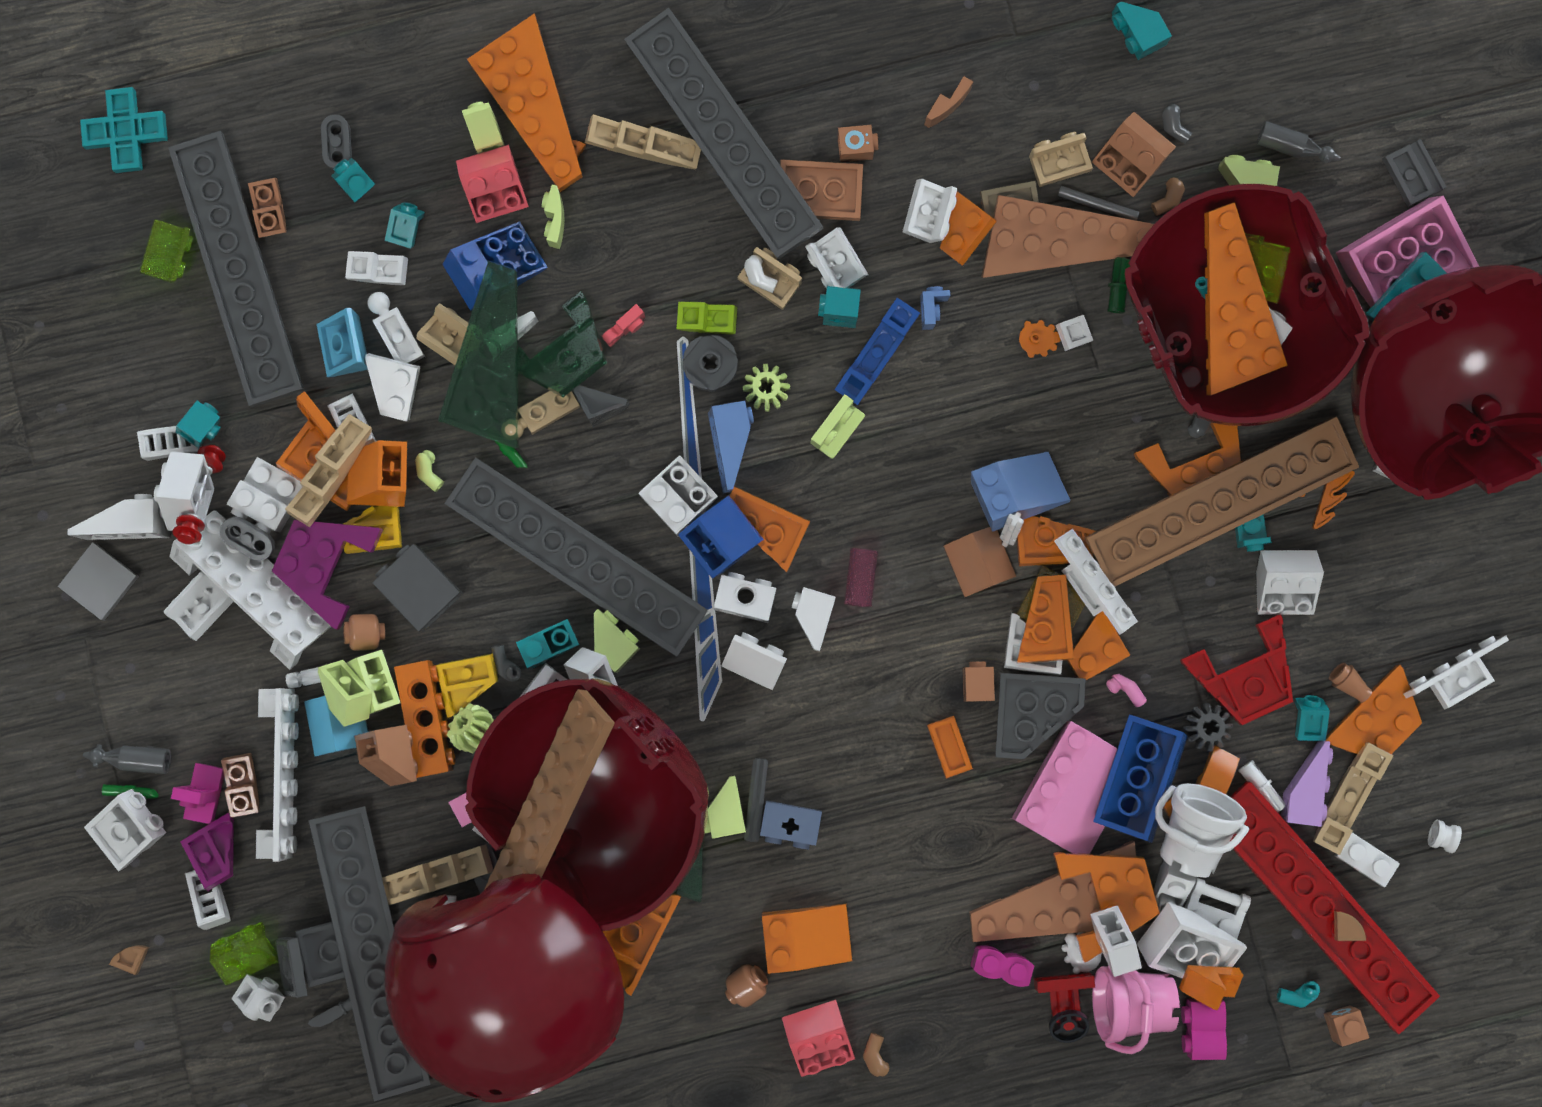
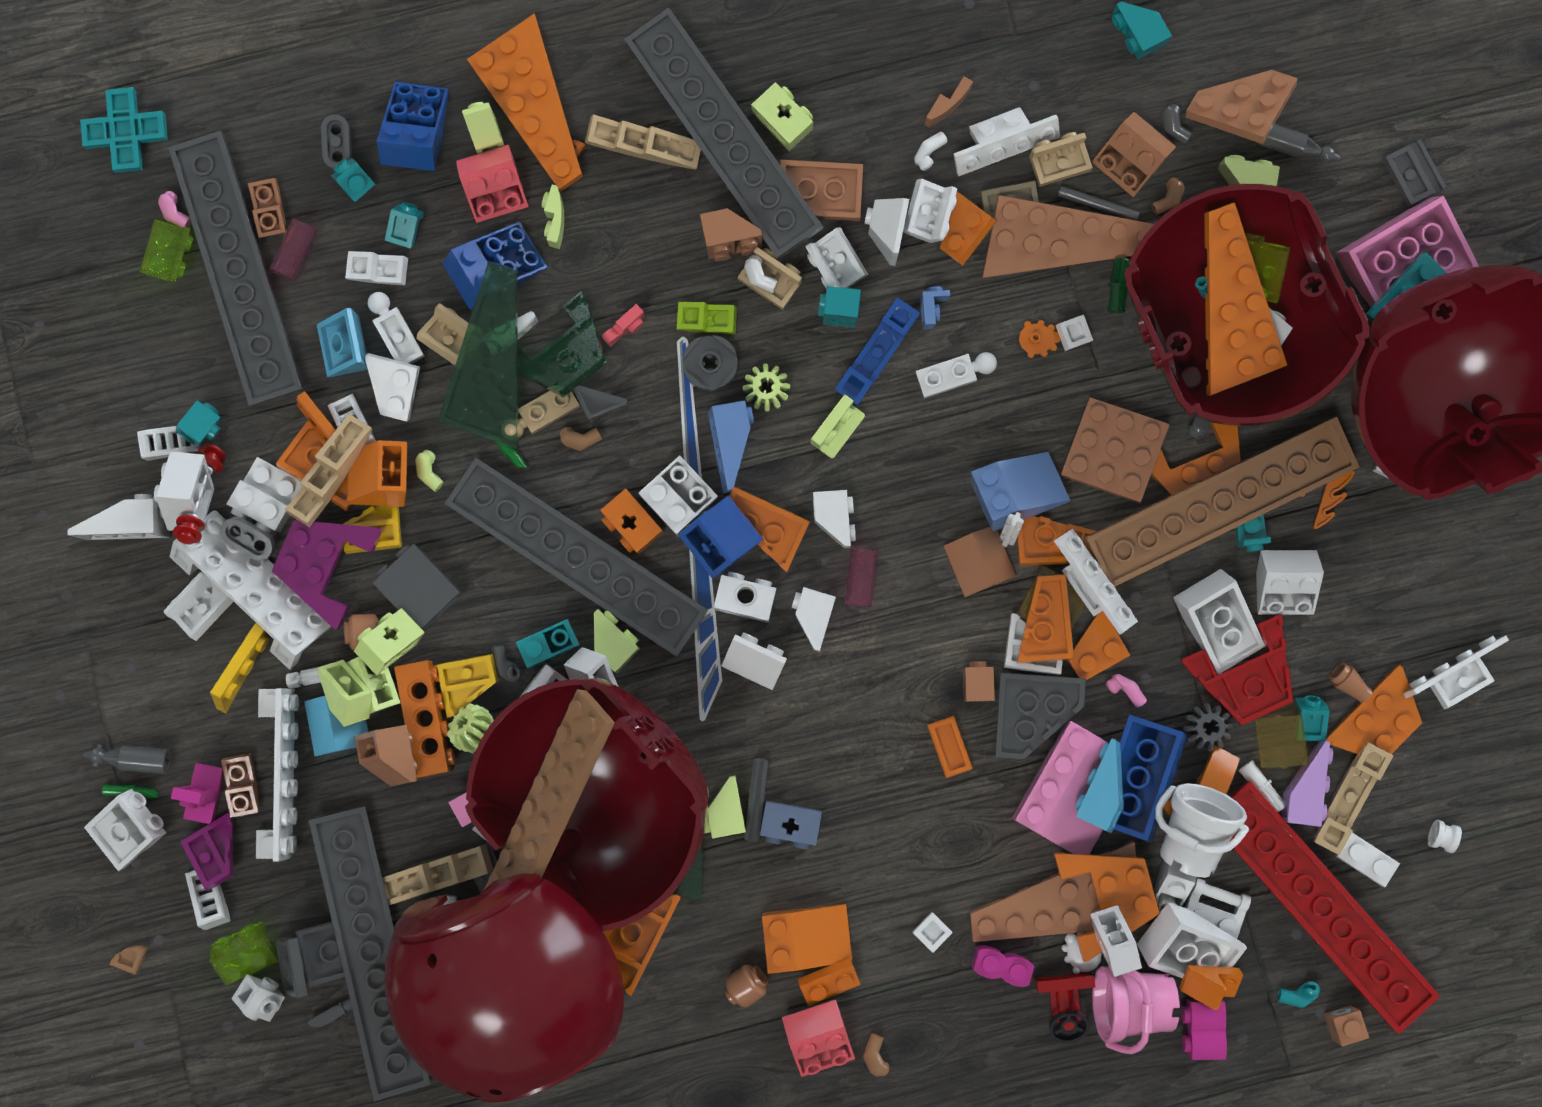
(98, 581): light grey tile -> none
(167, 204): none -> bright pink arm
(238, 668): none -> yellow wing
(293, 249): none -> clear pink pin
(388, 641): none -> yellowish green brick
(413, 126): none -> blue slope
(577, 440): none -> medium nougat arm
(626, 506): none -> orange brick
(729, 234): none -> nougat slope
(786, 130): none -> yellowish green brick
(828, 981): none -> orange plate
(832, 515): none -> white slope
(856, 143): nougat brick -> none
(887, 225): none -> white slope
(927, 147): none -> white arm
(932, 932): none -> white plate
(954, 373): none -> white plate
(1003, 138): none -> white bracket
(1105, 794): none -> medium azure slope
(1115, 450): none -> nougat plate
(1220, 620): none -> white slope
(1244, 105): none -> nougat plate
(1281, 741): none -> clear yellow piece
(1347, 928): medium nougat tile -> none

